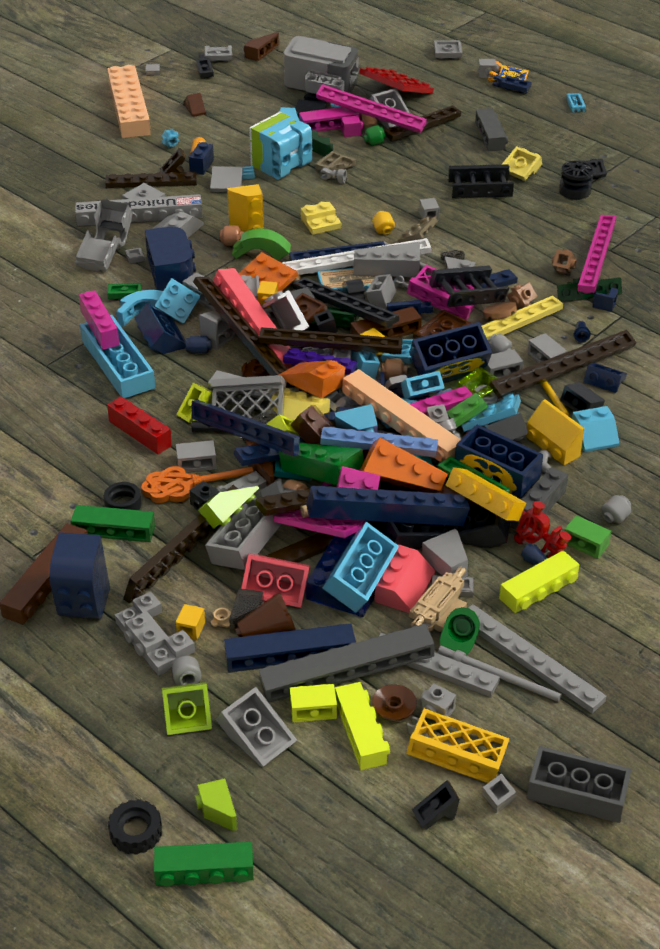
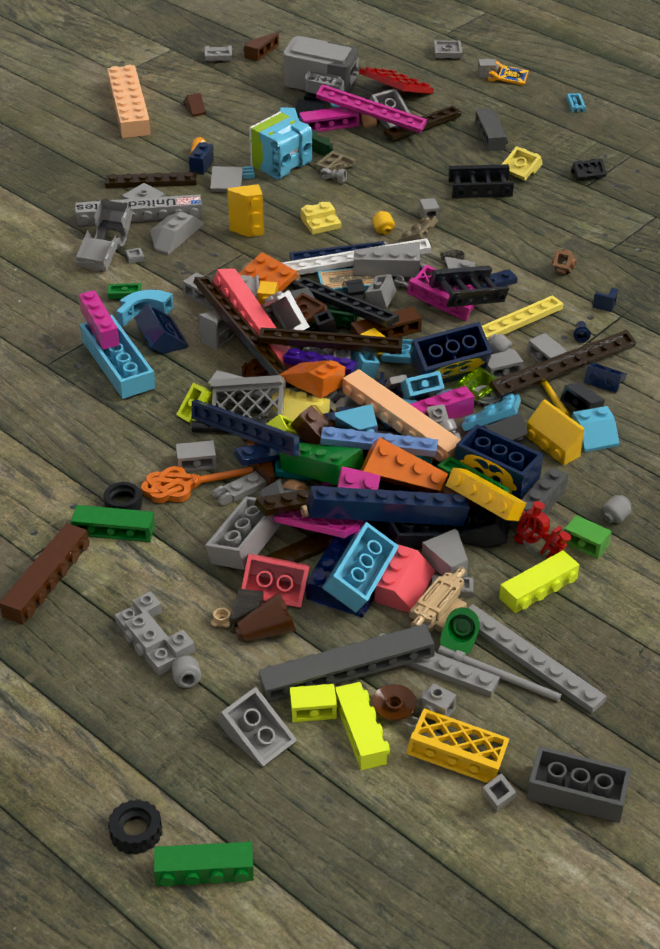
(79, 576): dark blue brick -> none
(139, 425): red brick -> none
(152, 69): light grey tile -> none
(169, 255): dark blue brick -> none
(170, 138): medium azure gear -> none
(171, 553): dark brown plate -> none
(174, 162): dark brown slope -> none
(177, 301): medium azure bracket -> none
(186, 708): lime slope -> none
(191, 621): yellow brick -> none
(198, 344): dark blue brick -> none
(201, 494): black brick -> none
(204, 67): black plate -> none
(217, 803): lime slope -> none
(225, 503): slope -> none
(230, 235): nougat head -> none
(262, 239): bright green arch -> none
(279, 647): dark blue brick -> none
(351, 126): dark pink brick -> none
(374, 135): green head -> none
(393, 367): medium nougat head -> none
(425, 307): dark blue plate -> none
(439, 803): black slope -> none
(441, 322): reddish brown tile -> none
(467, 409): bright green bracket -> none
(500, 310): medium nougat tile -> none
(512, 83): dark blue plate -> none
(519, 295): medium nougat brick -> none
(533, 554): dark blue cone -> none
(545, 466): light grey arm -> none
(570, 290): dark green bracket -> none
(576, 180): black wheel -> none
(597, 254): dark pink plate -> none

